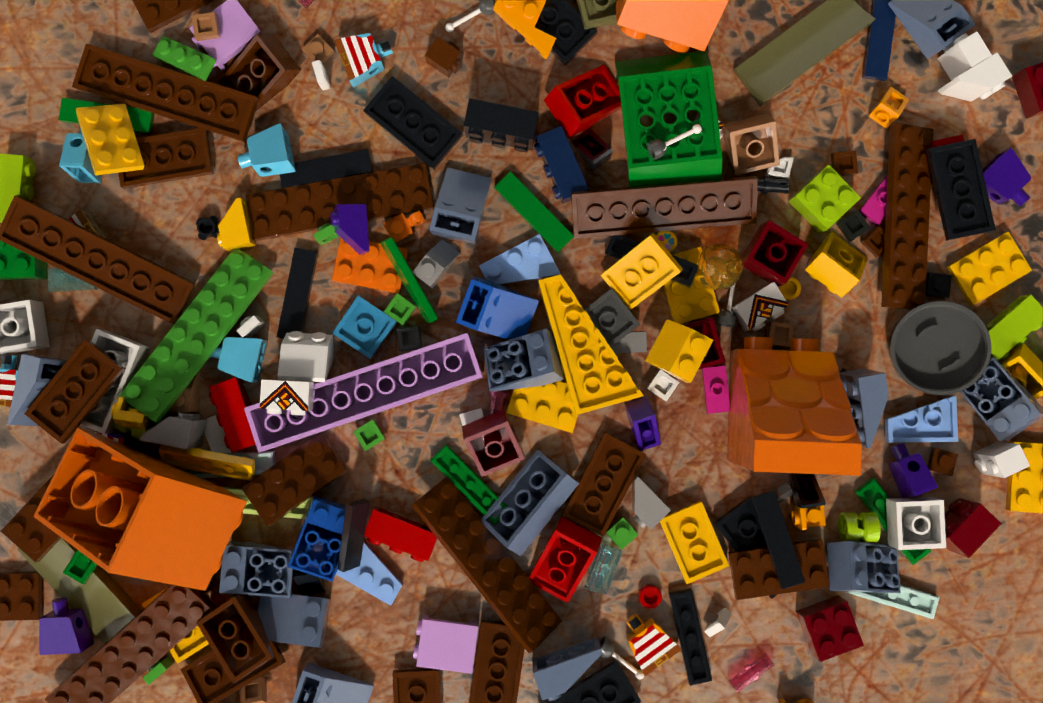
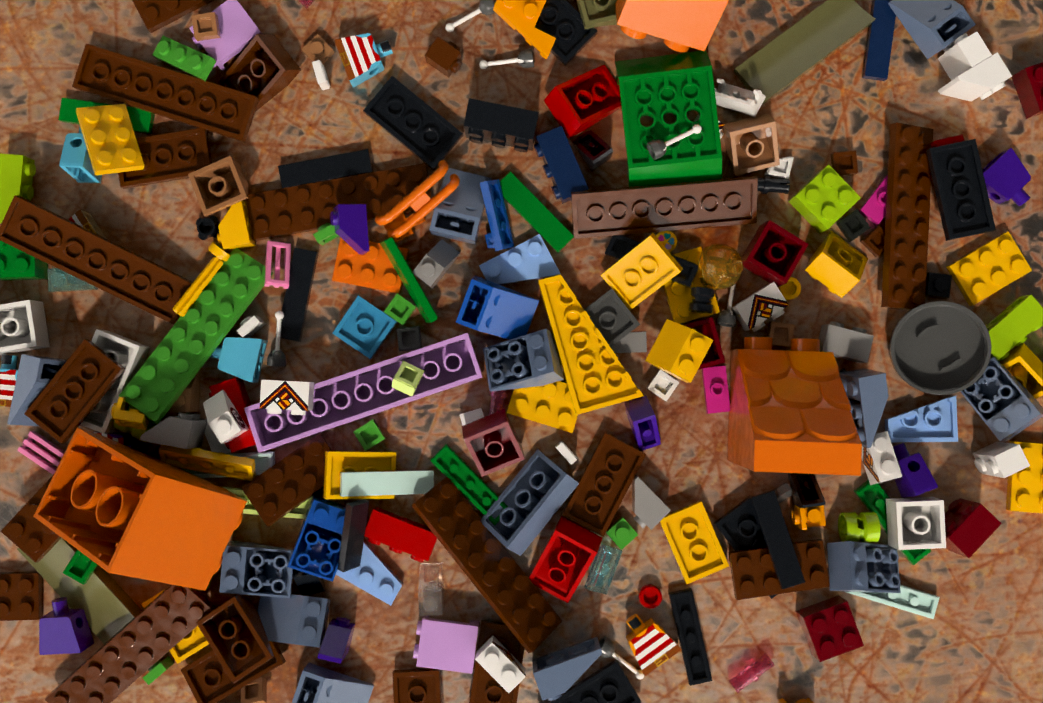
(28, 443): none -> bright pink tile
(197, 287): none -> yellow axle
(219, 185): none -> medium nougat slope
(219, 252): none -> yellow tile
(223, 417): none -> white slope
(269, 152): medium azure torso -> none
(276, 282): none -> bright pink tile
(277, 357): none -> hinge
(306, 357): white slope -> none
(337, 640): none -> dark purple slope
(354, 462): none -> yellow plate
(386, 482): none -> light aqua tile
(407, 378): none -> yellowish green slope
(419, 201): none -> orange piece
(431, 589): none -> clear slope
(500, 234): none -> blue hinge
(500, 664): none -> white brick
(524, 58): none -> hinge
(566, 452): none -> white tile
(701, 303): none -> black wheel
(719, 624): white tile -> none
(738, 98): none -> white hinge
(845, 343): none -> light grey brick
(880, 460): none -> white brick
(889, 107): light orange bracket -> none
(942, 461): reddish brown plate -> none

